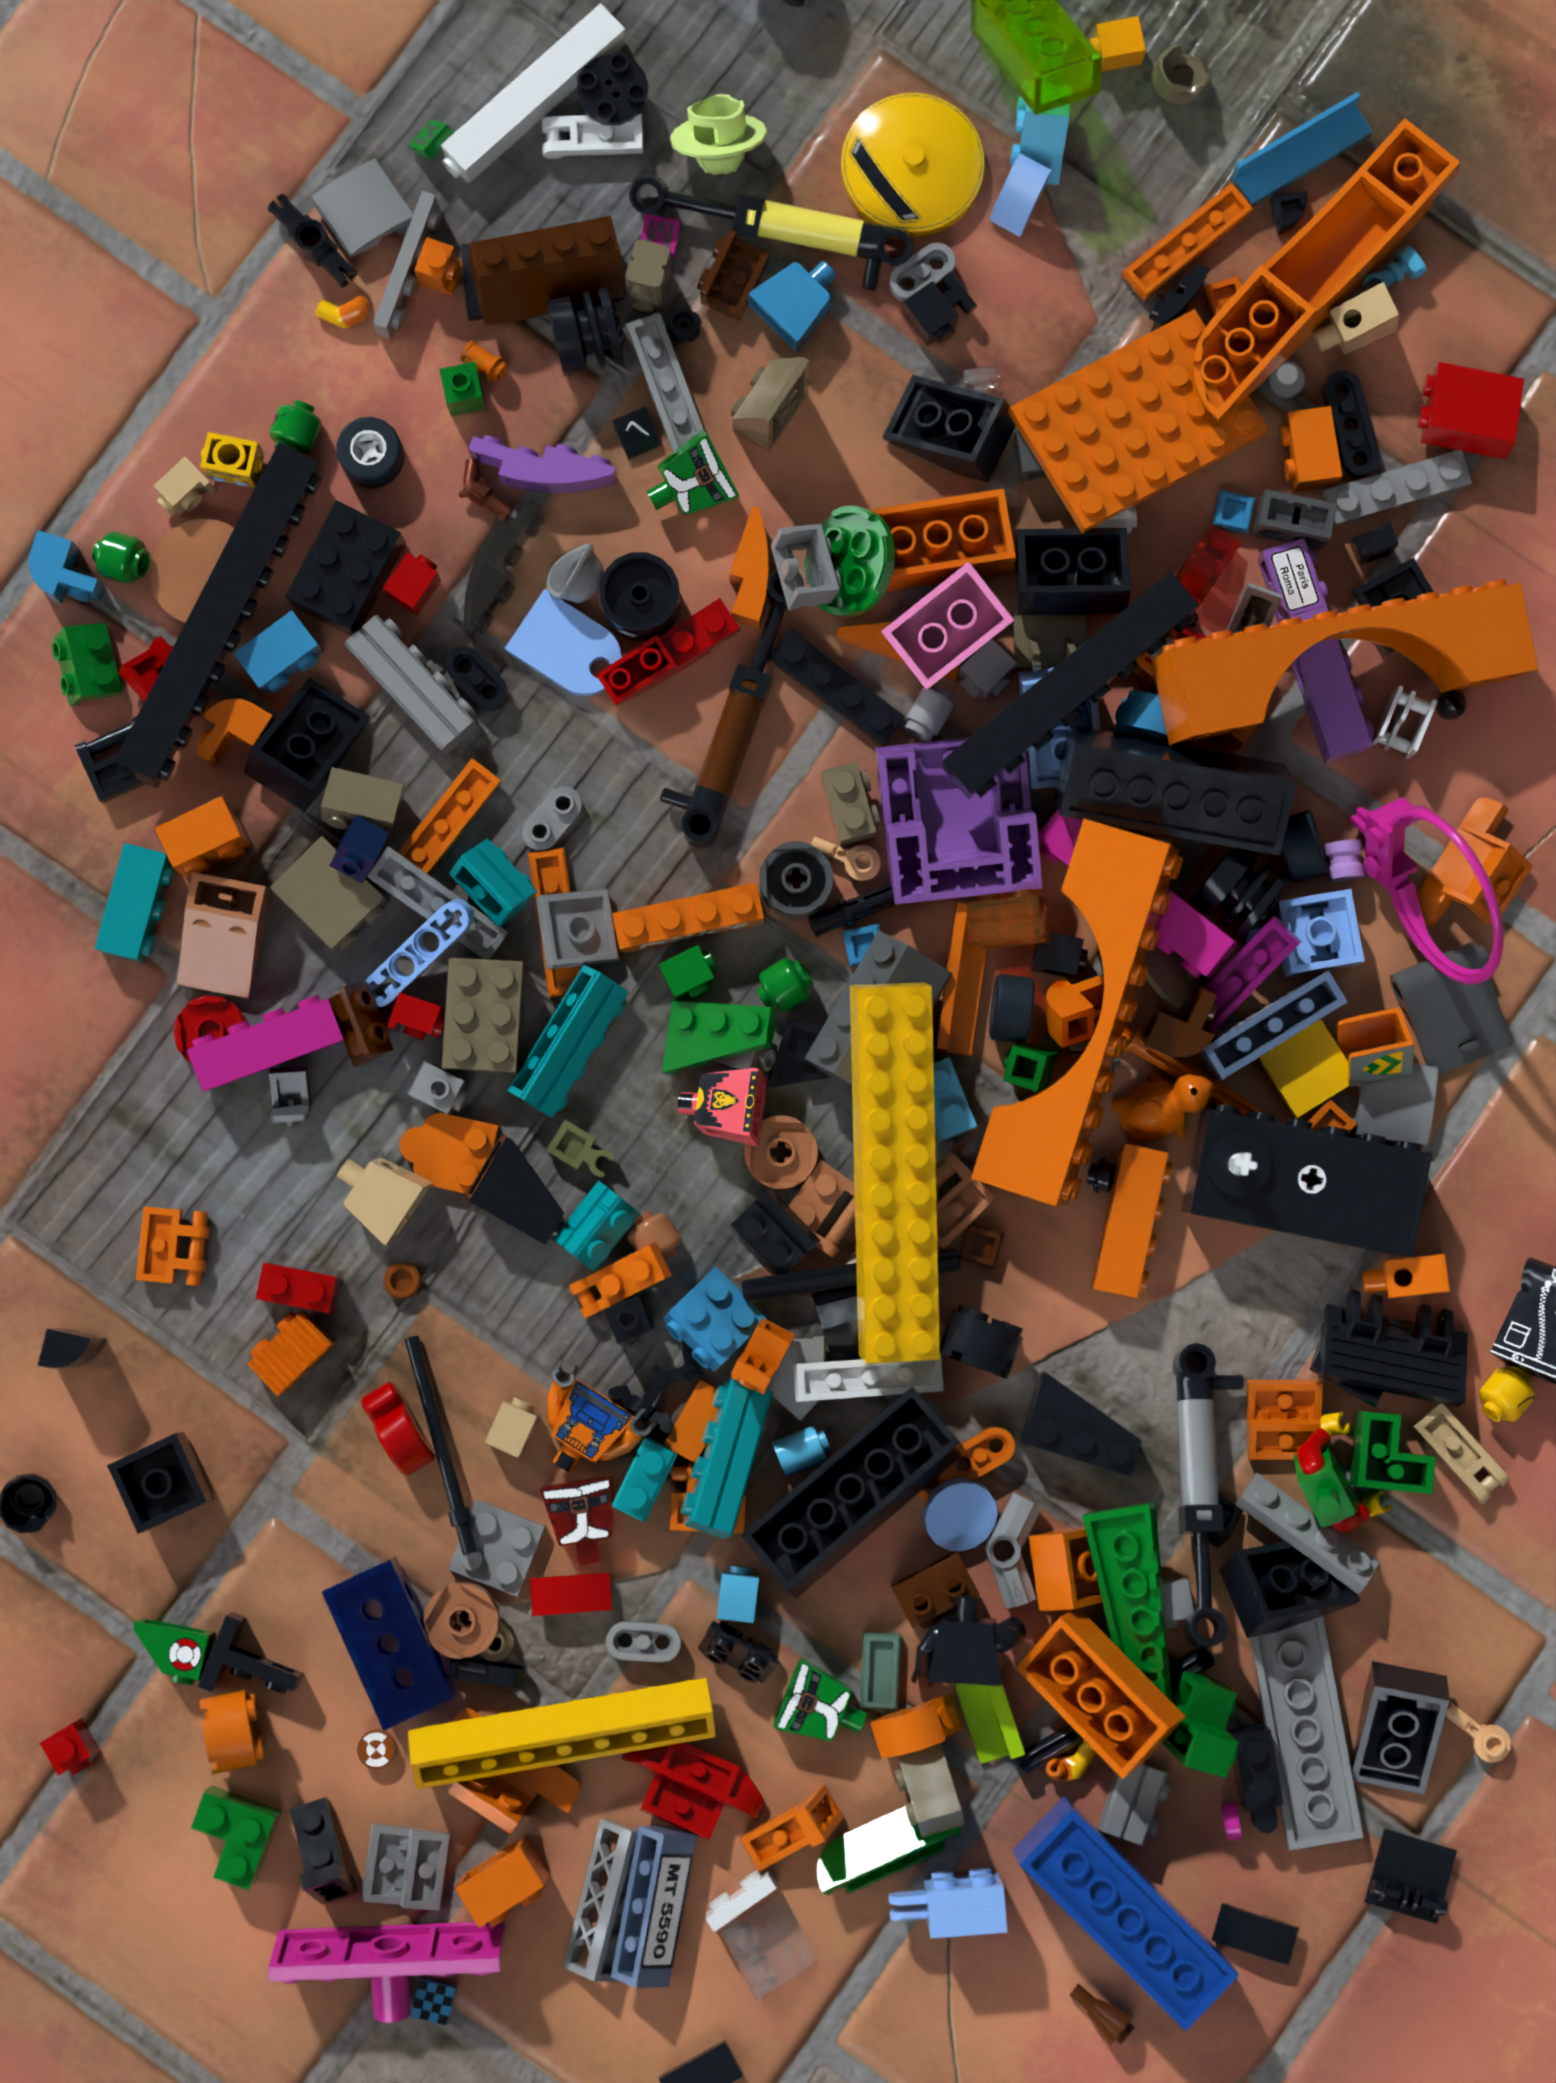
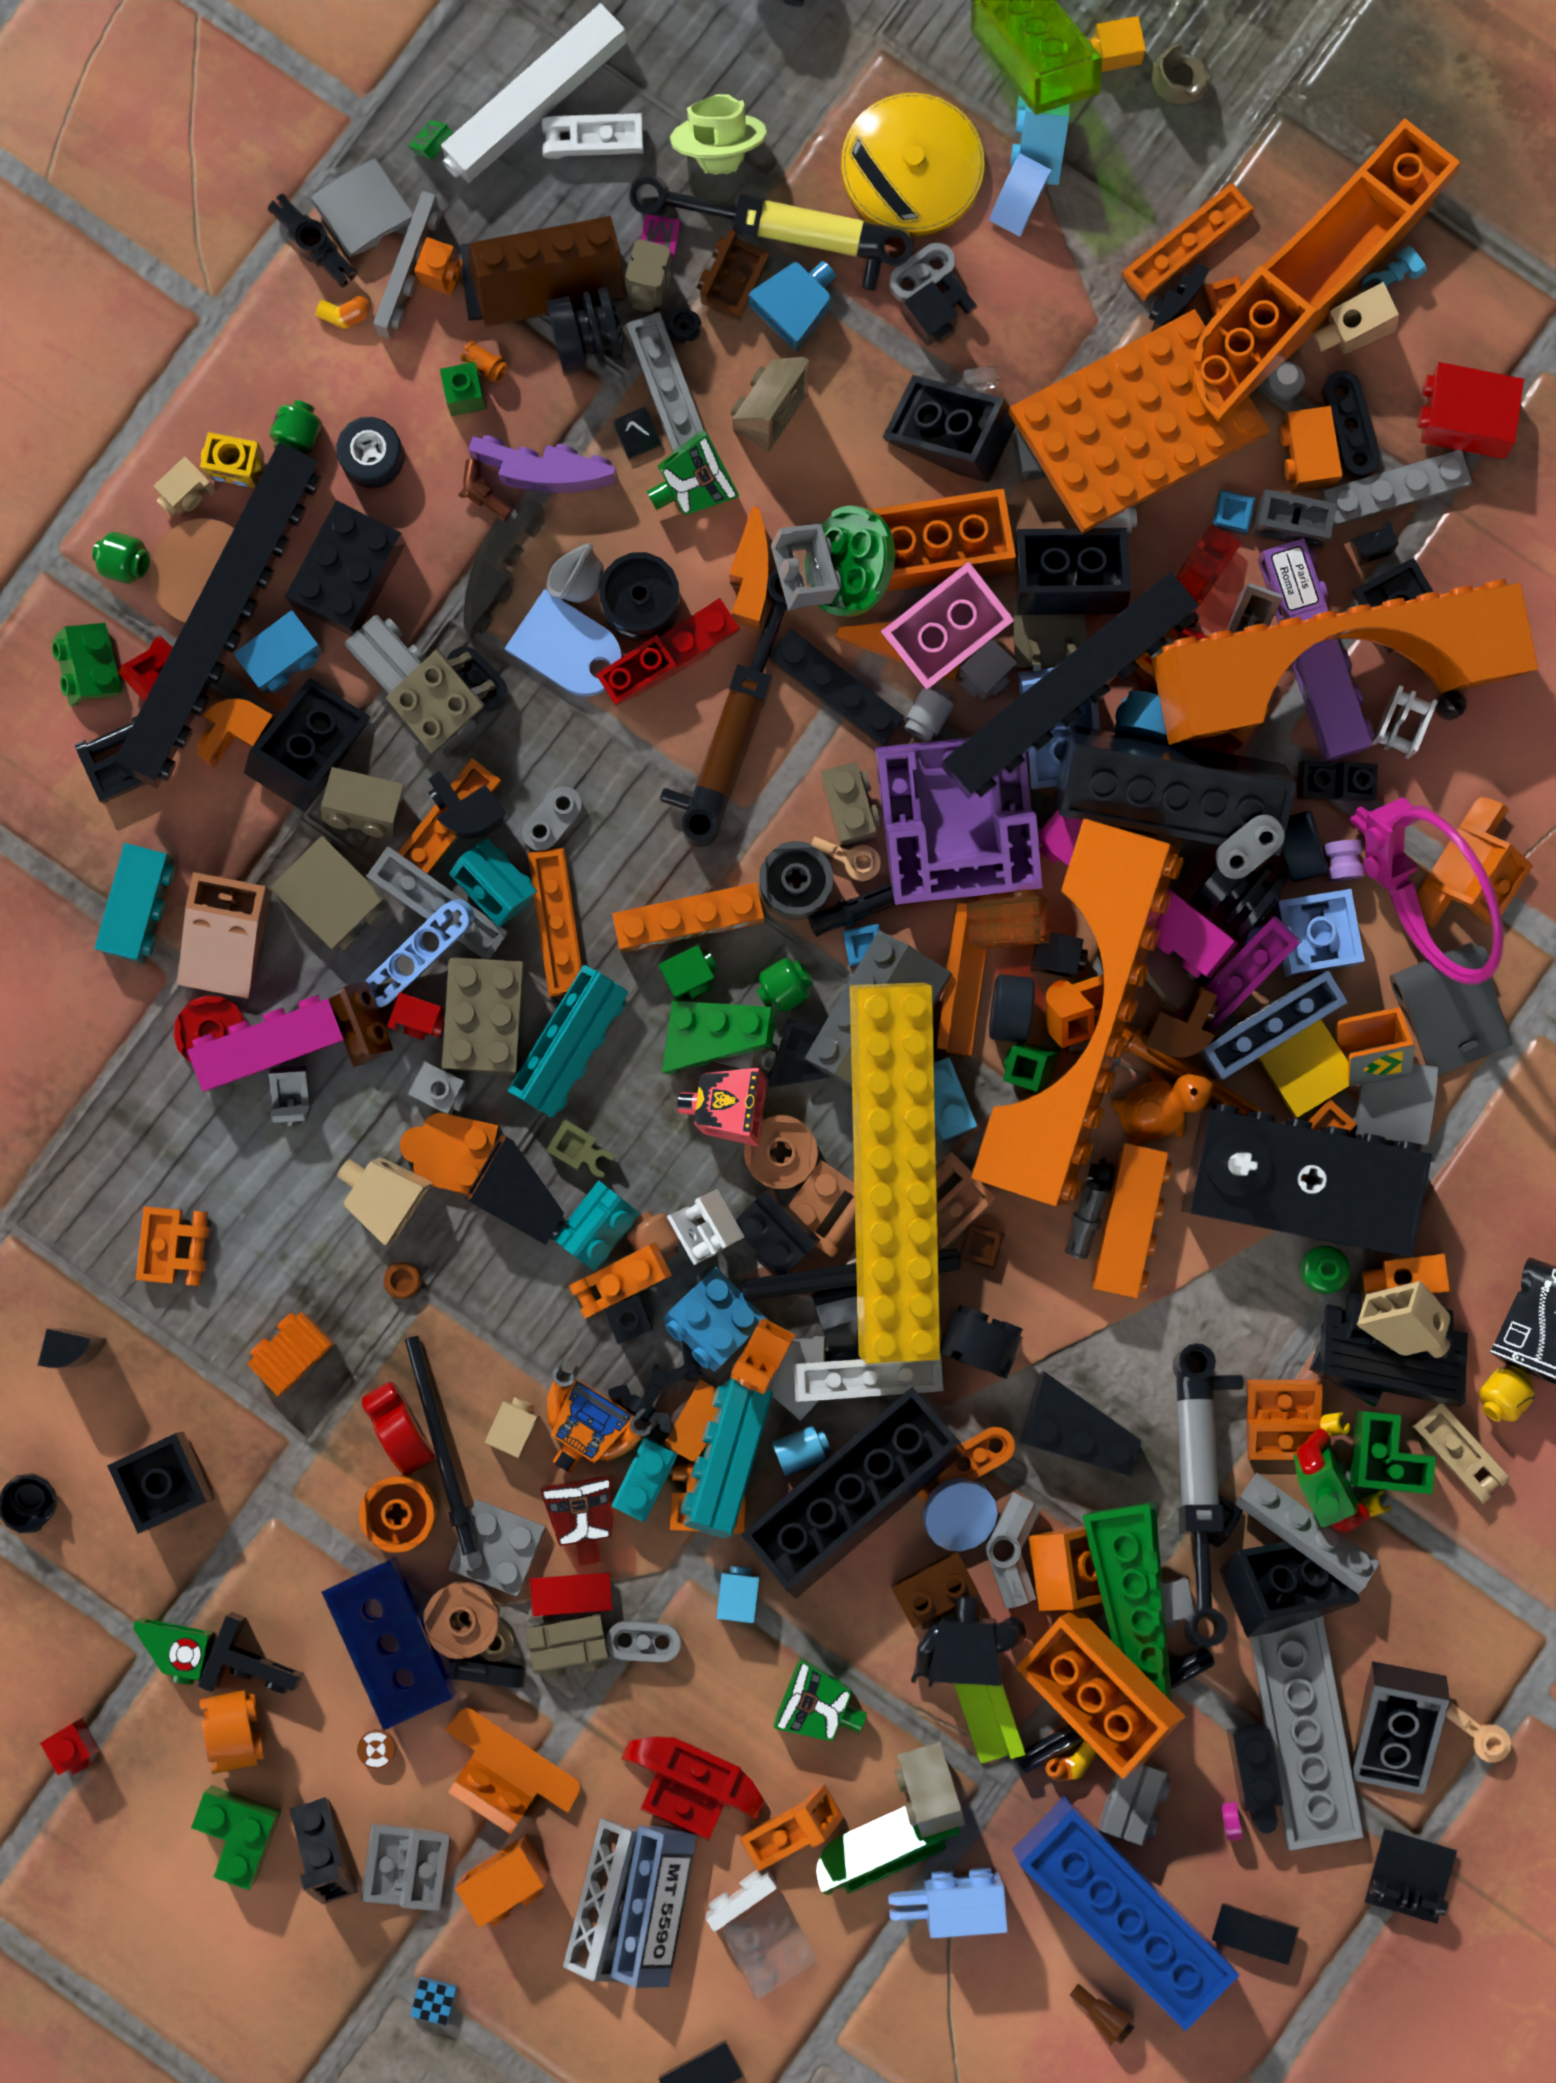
(52, 569): dark azure brick -> none
(204, 838): orange brick -> none
(298, 1288): red brick -> none
(358, 849): dark blue brick -> none
(385, 1529): none -> orange brick
(387, 1956): dark pink plate -> none
(413, 582): red brick -> none
(437, 700): none -> dark tan plate
(470, 817): none -> black brick
(561, 1733): yellow brick -> none
(568, 1644): none -> dark tan brick
(577, 929): light grey tile -> none
(627, 81): black plate -> none
(713, 1235): none -> white piece
(751, 1662): black hinge -> none
(880, 1671): sand green tile -> none
(916, 1727): orange brick -> none
(1086, 1220): none -> dark grey pin
(1201, 1737): green brick -> none
(1247, 844): none -> light grey plate
(1288, 210): black tile -> none
(1301, 151): dark azure panel -> none
(1324, 1269): none -> green head
(1337, 781): none -> black slope
(1406, 1320): none -> tan torso

